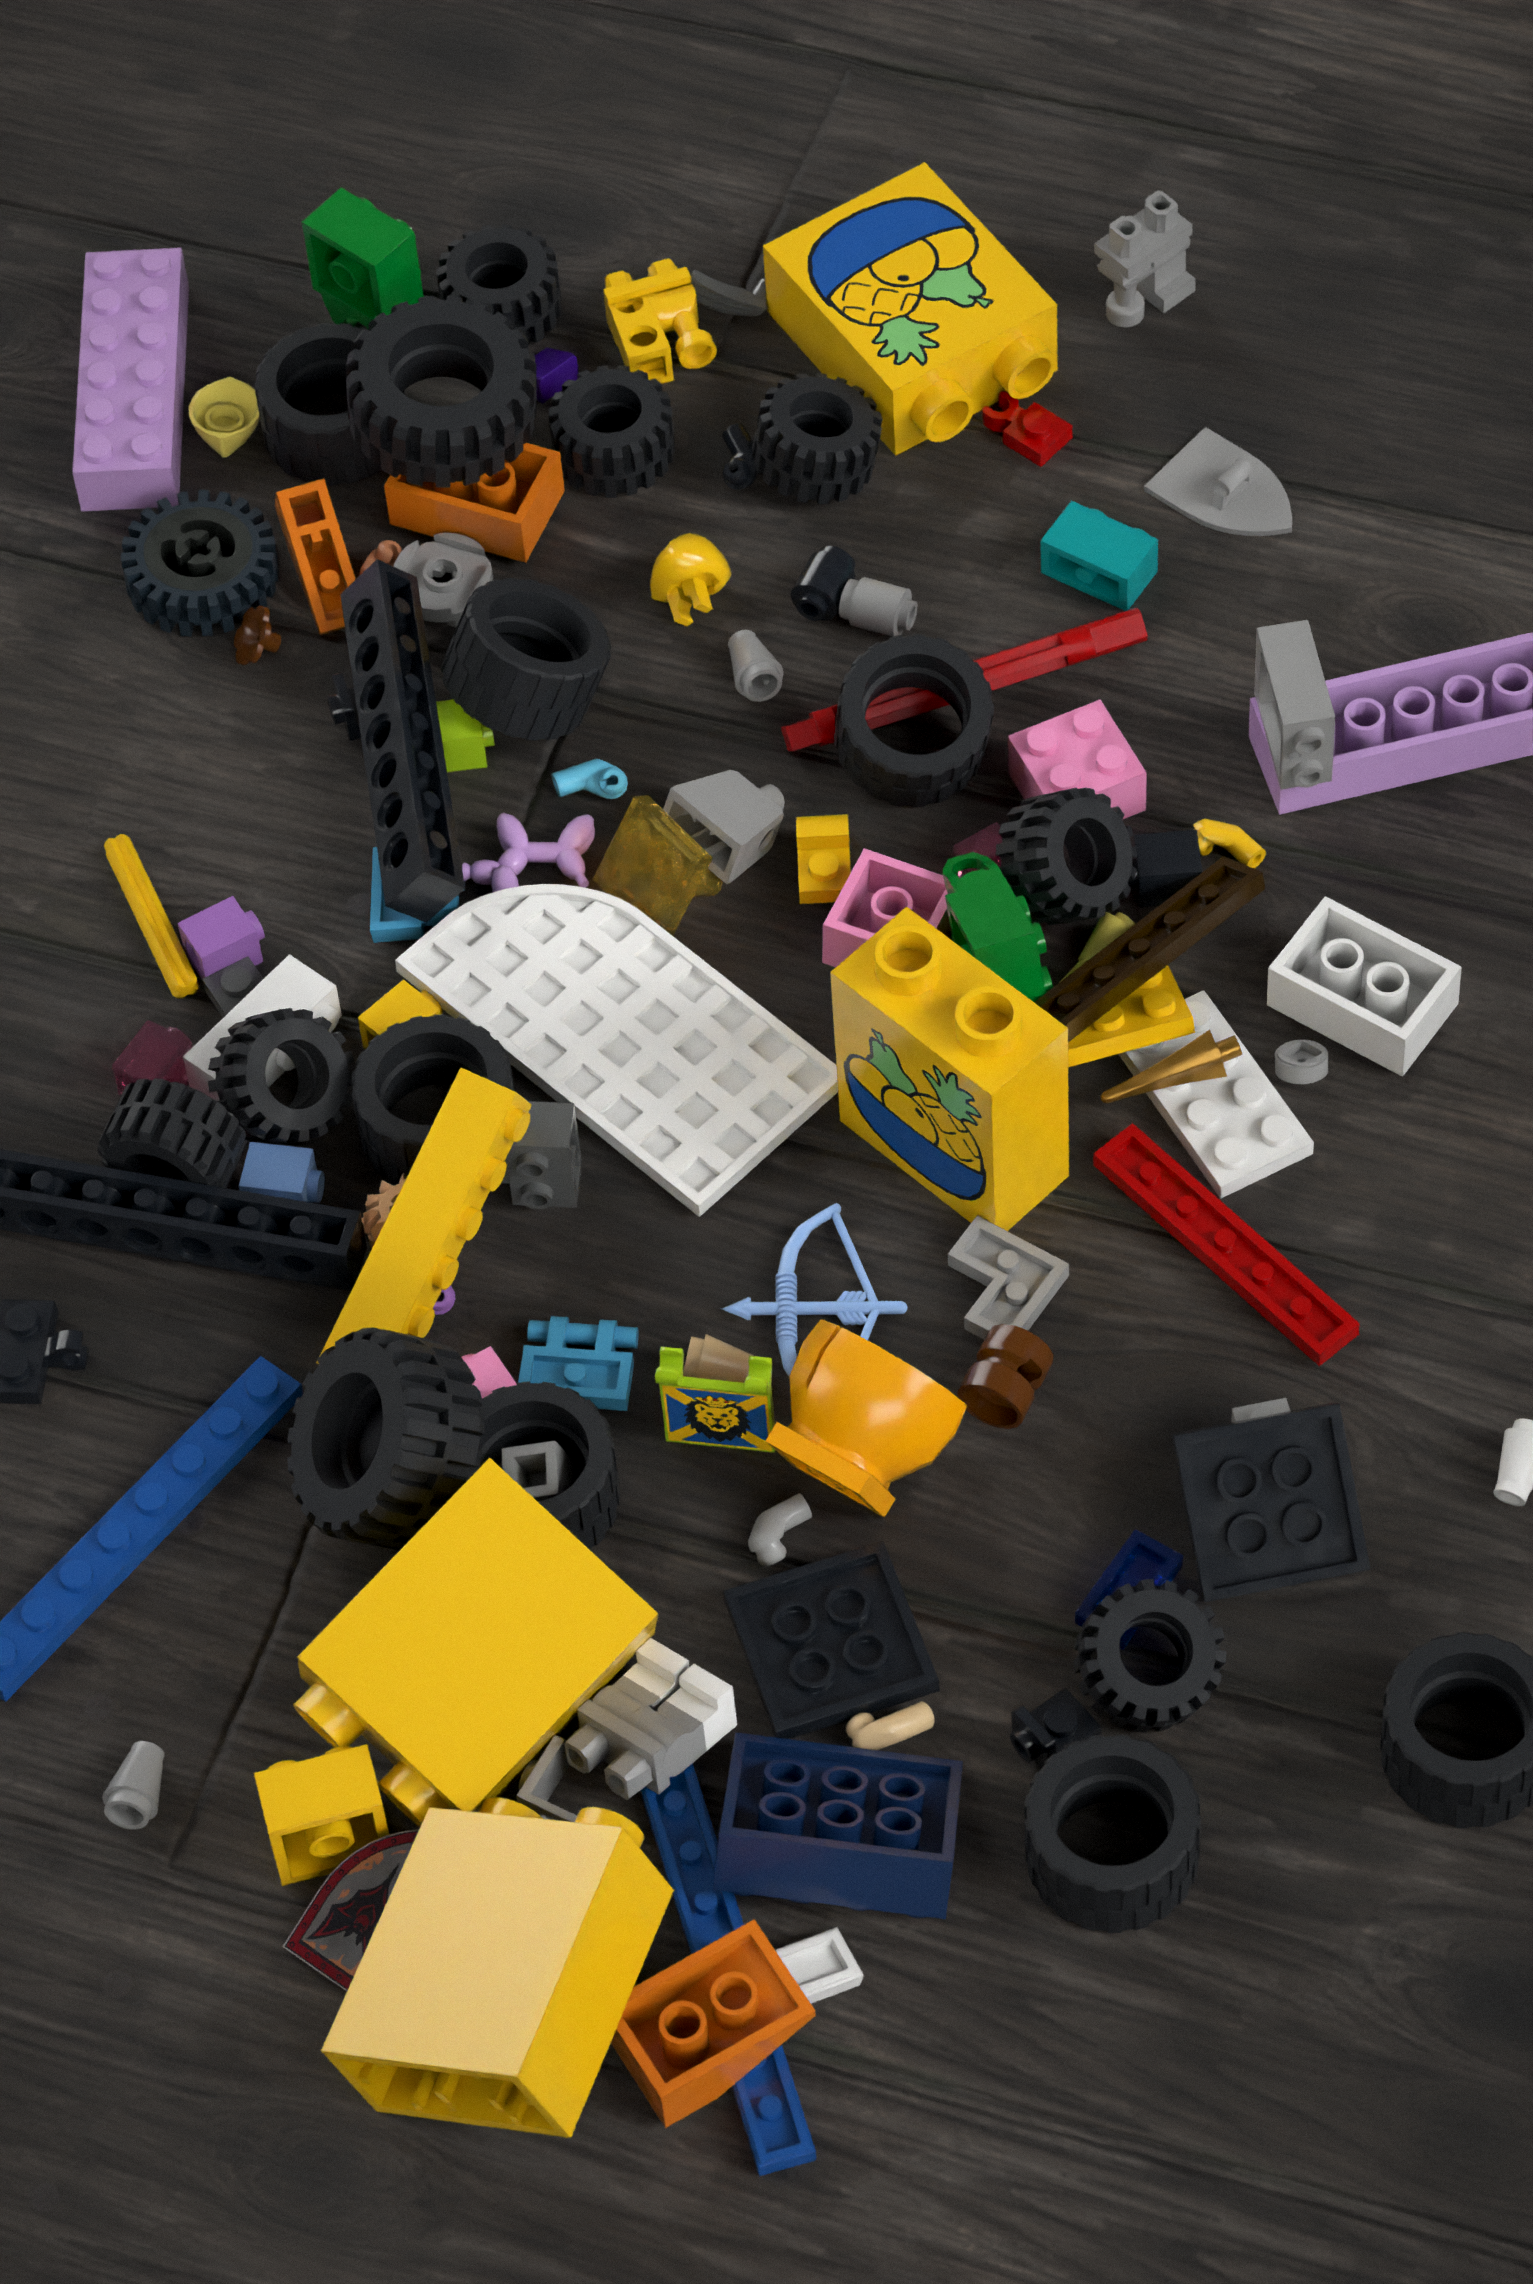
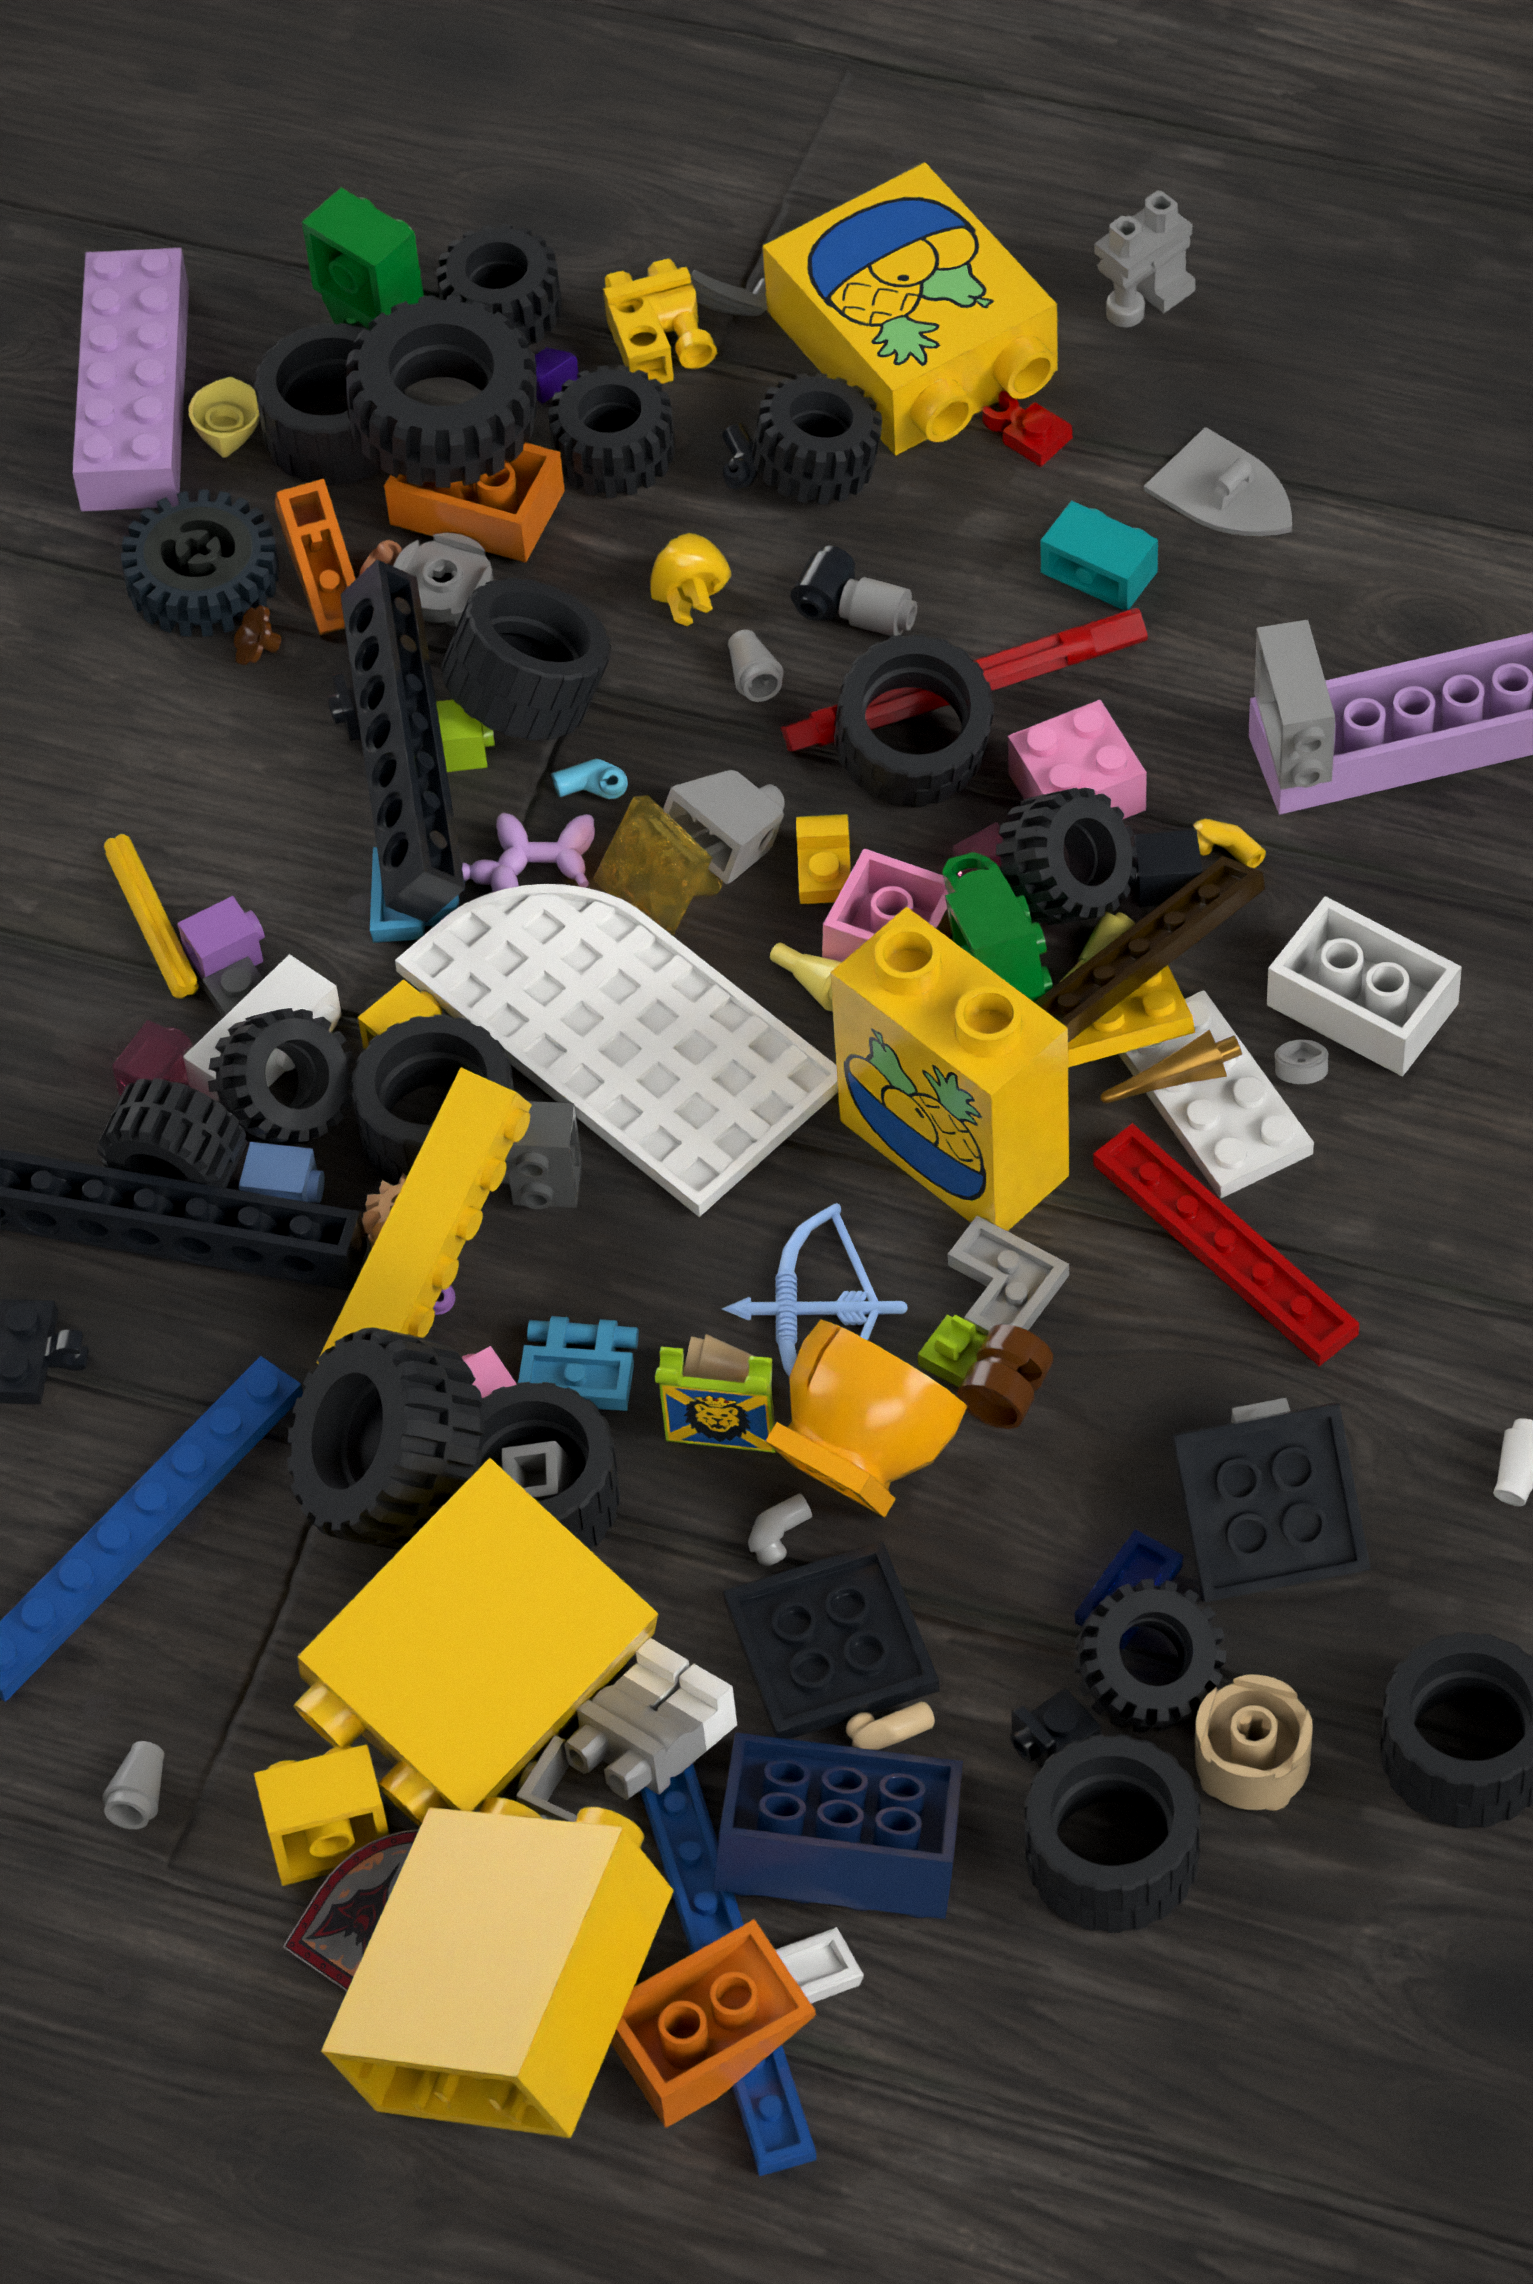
(809, 970): none -> light yellow cone
(951, 1349): none -> lime tile
(1253, 1743): none -> tan brick

